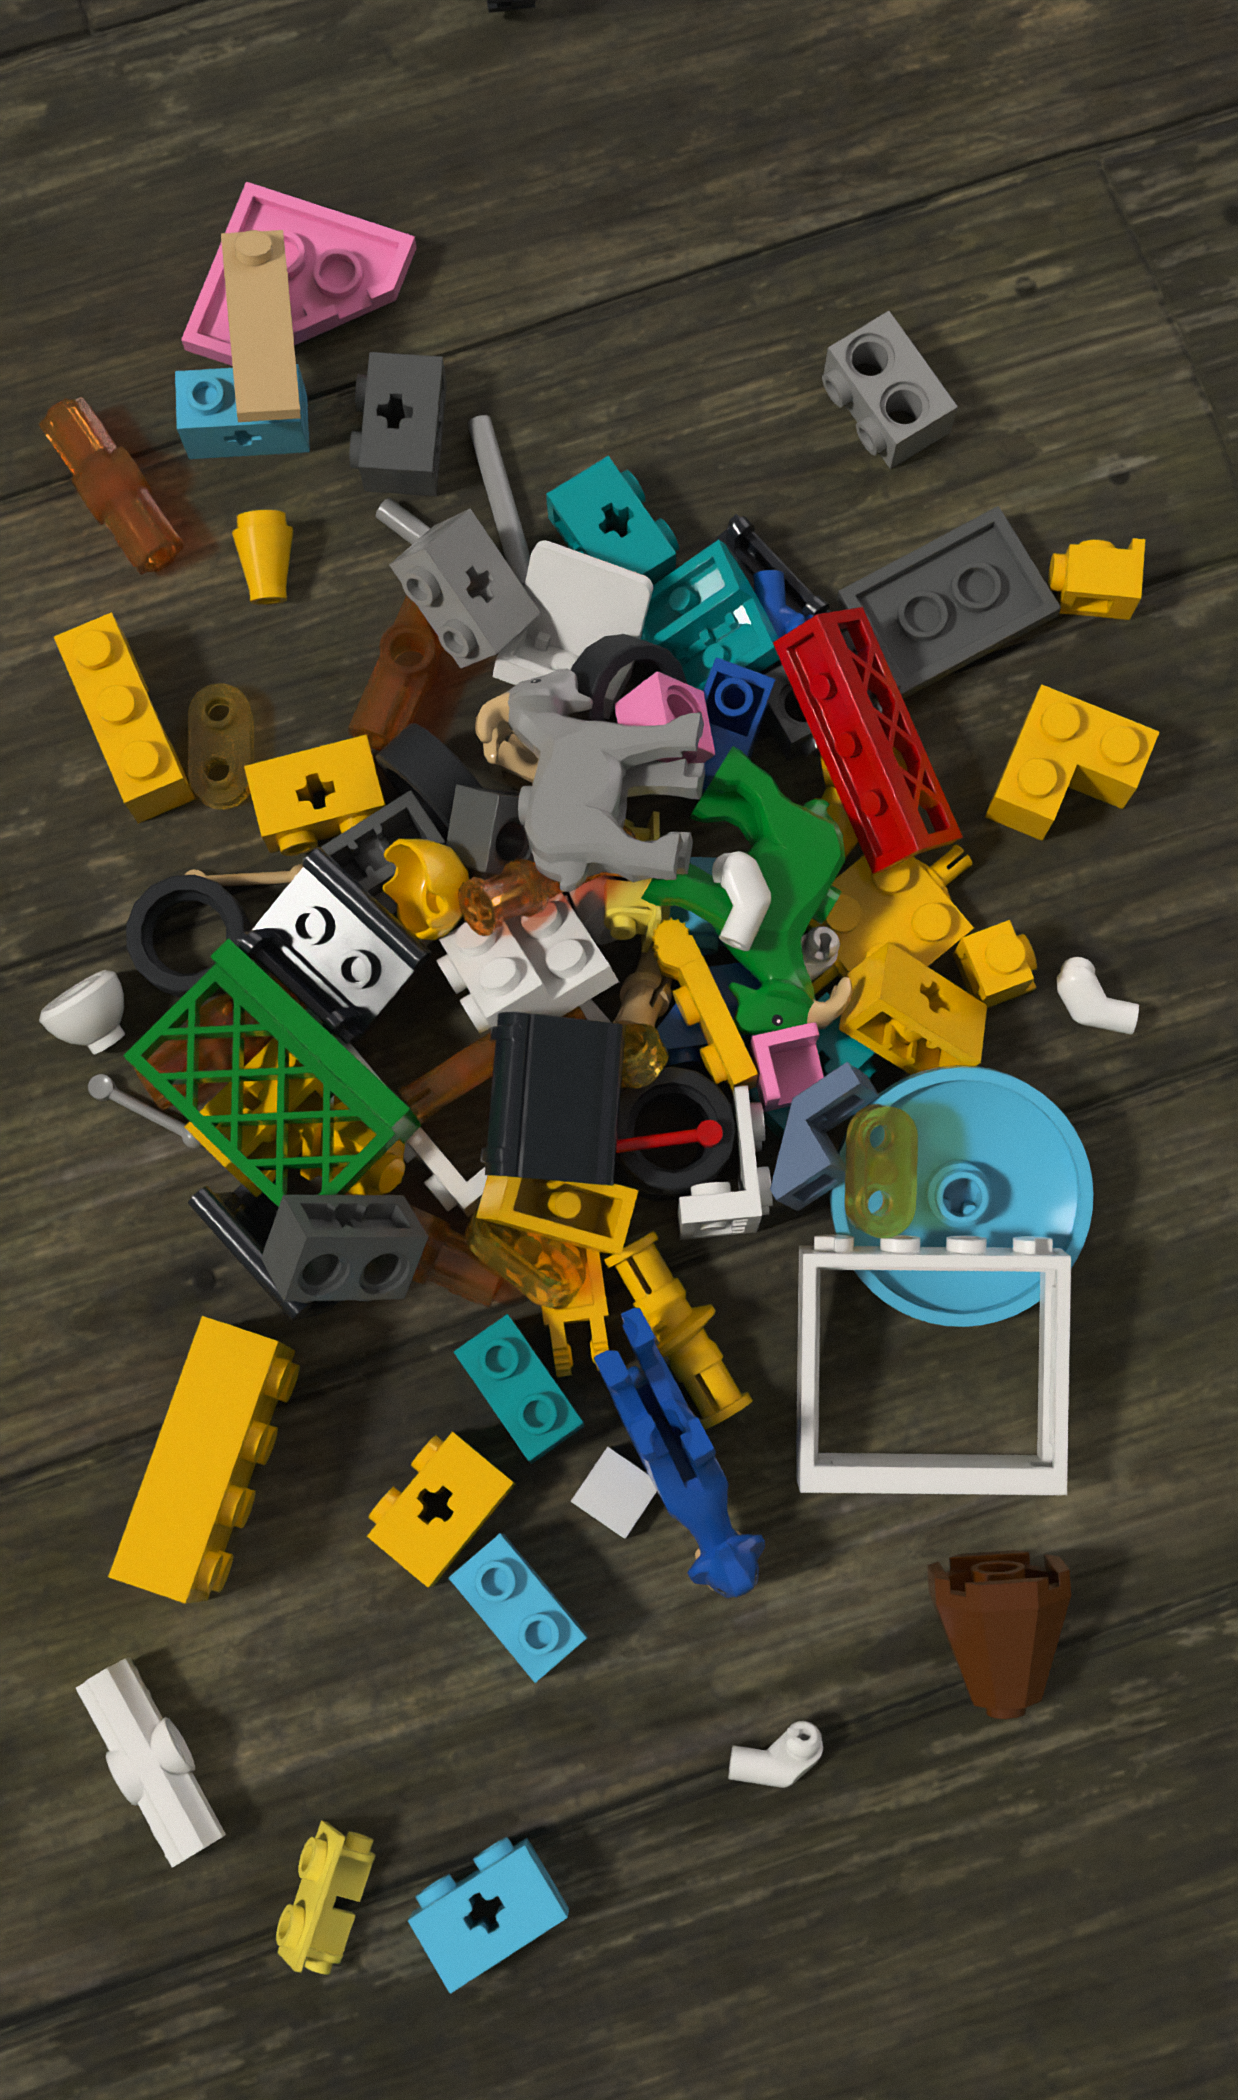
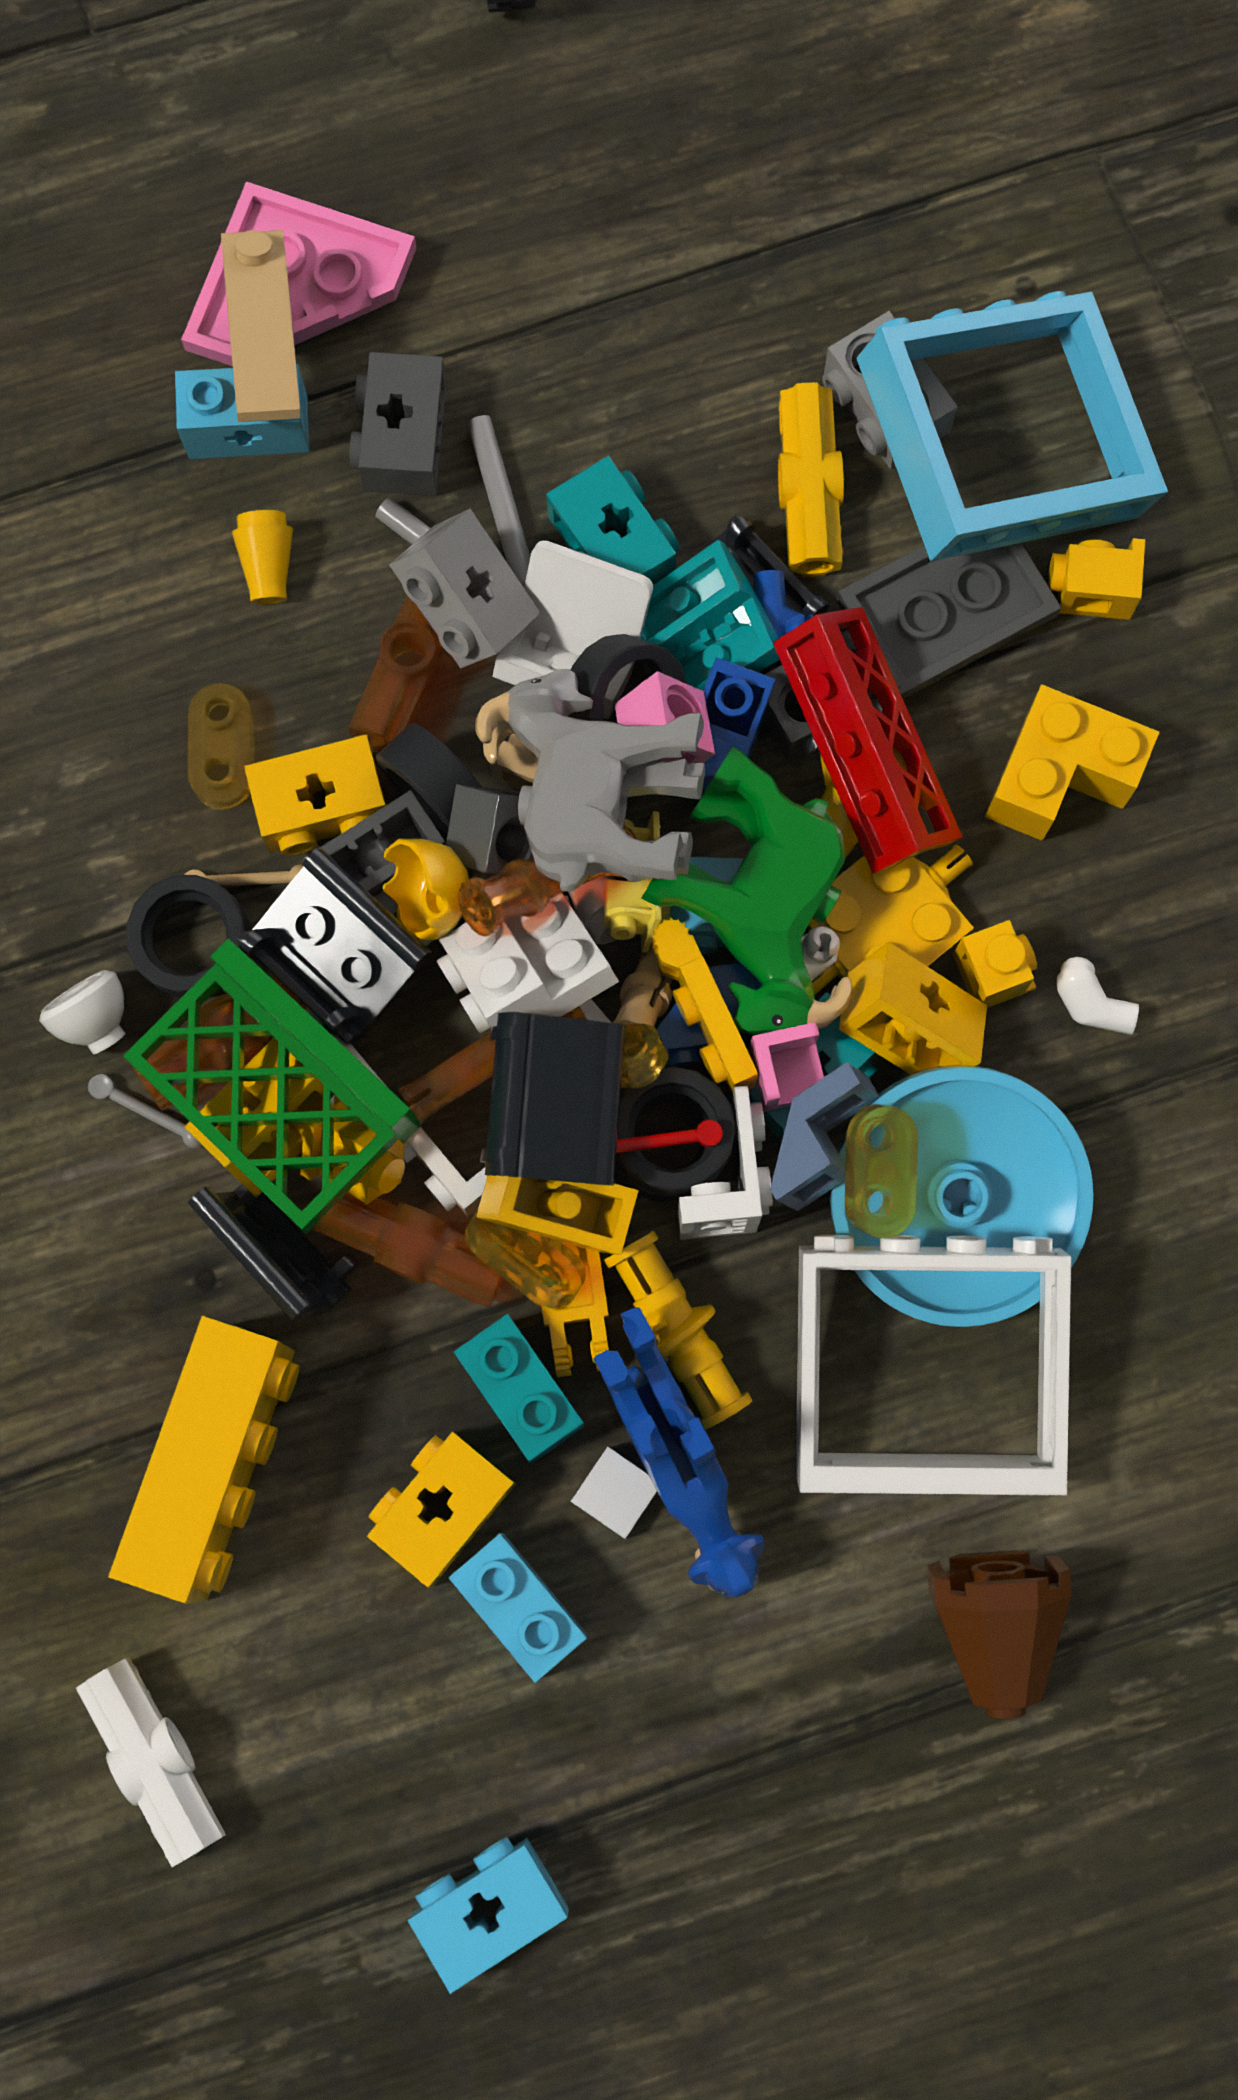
(111, 485): clear orange piece -> none
(124, 718): yellow arch -> none
(312, 1924): light yellow hinge -> none
(343, 1247): dark grey brick -> none
(748, 893): white arm -> none
(782, 1762): white arm -> none
(810, 480): none -> yellow piece
(920, 460): none -> medium azure window

